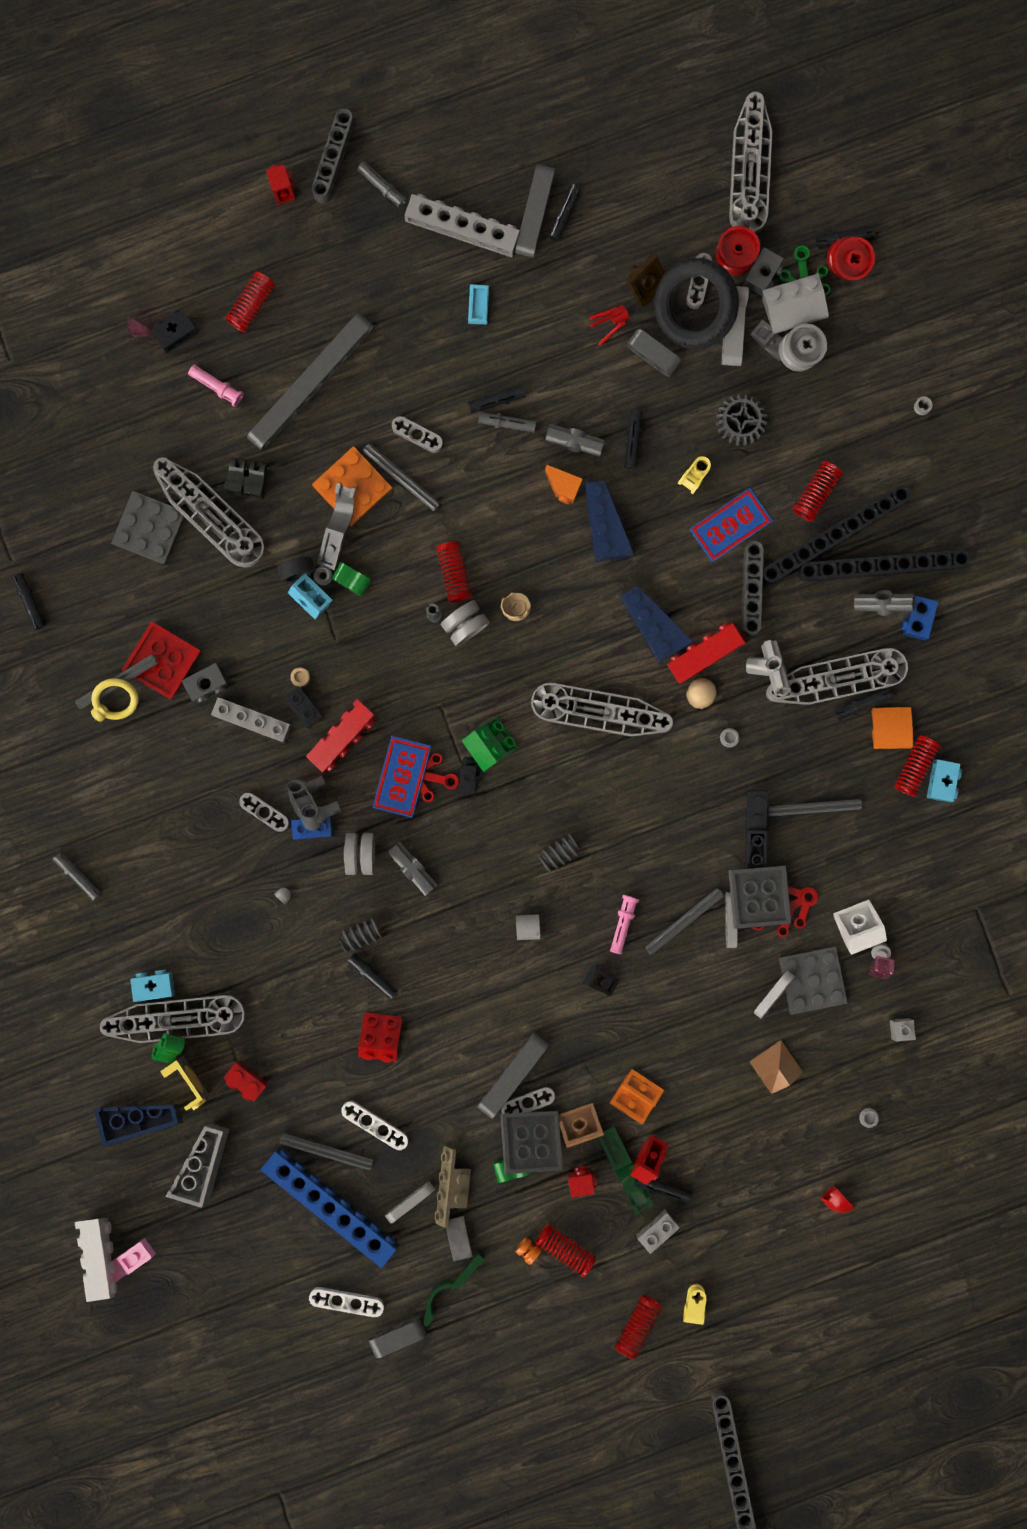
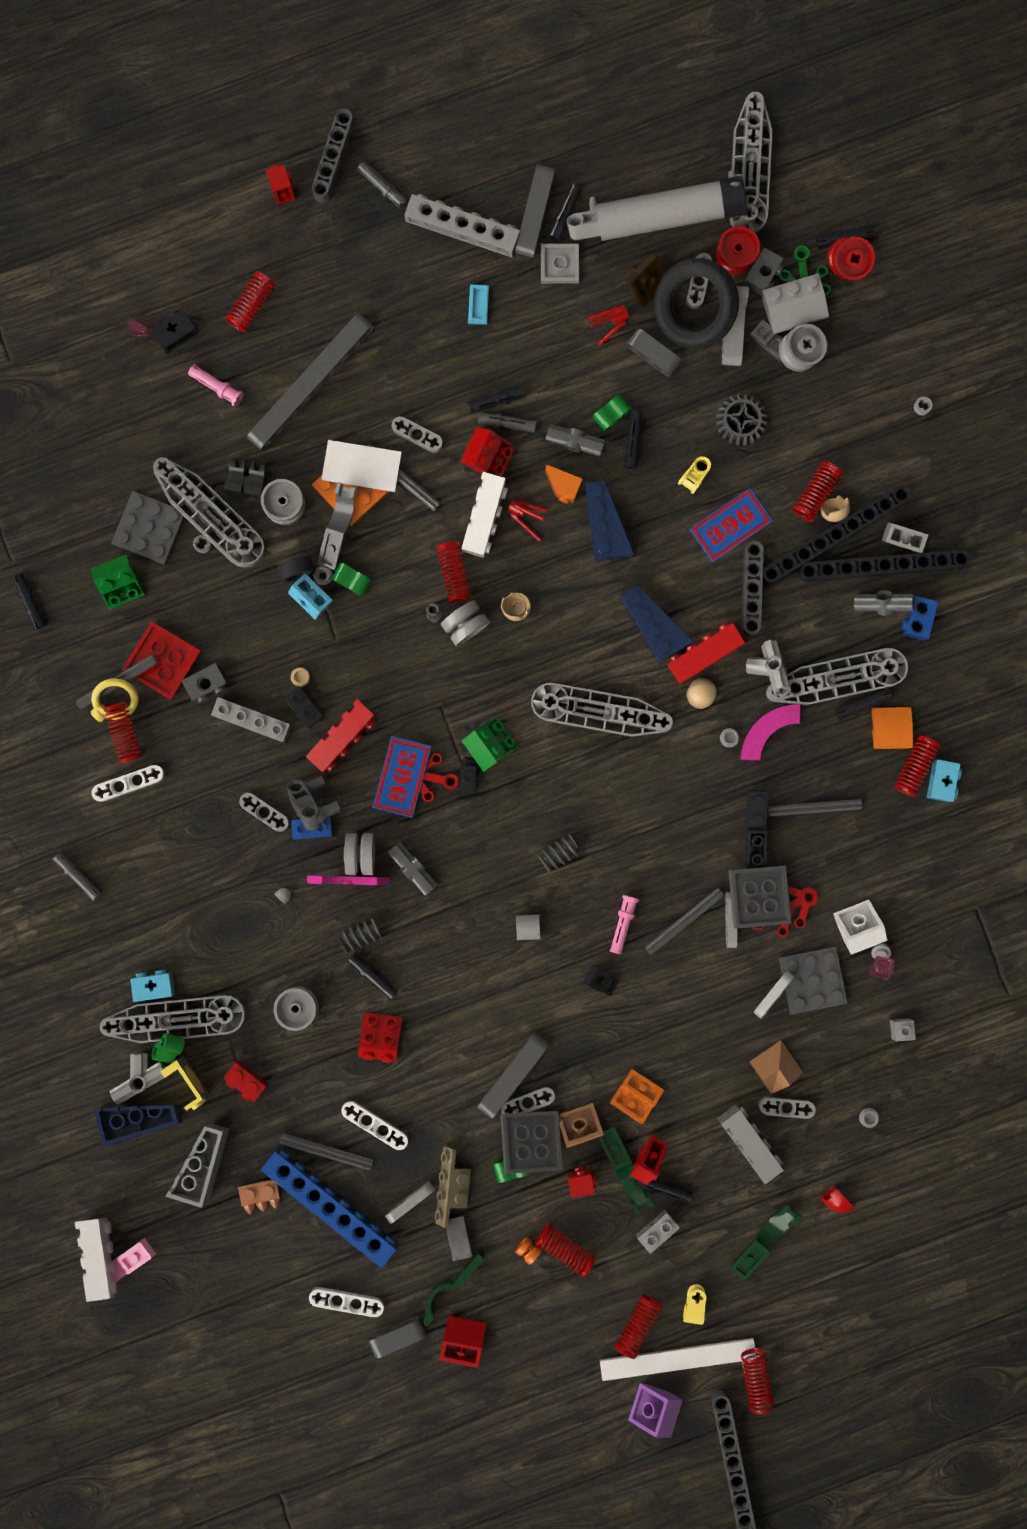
(117, 581): none -> green slope
(128, 784): none -> white beam
(131, 757): none -> red piece
(138, 1069): none -> light grey piece
(197, 541): none -> light grey bush
(259, 1193): none -> nougat plate
(284, 513): none -> light grey wheel
(290, 1018): none -> light grey wheel
(347, 880): none -> dark pink tile
(361, 465): none -> white sticker
(462, 1341): none -> red slope
(484, 515): none -> white wedge
(487, 452): none -> red slope
(519, 508): none -> red plant
(559, 263): none -> light grey tile
(612, 412): none -> green axle
(655, 1411): none -> medium lavender slope
(661, 210): none -> light grey piece
(675, 1359): none -> white tile
(750, 1144): none -> light grey wedge
(759, 1400): none -> red piece
(764, 1242): none -> dark green piece
(765, 727): none -> dark pink tile
(801, 1103): none -> light grey beam
(835, 509): none -> tan hair
(904, 537): none -> light grey brick

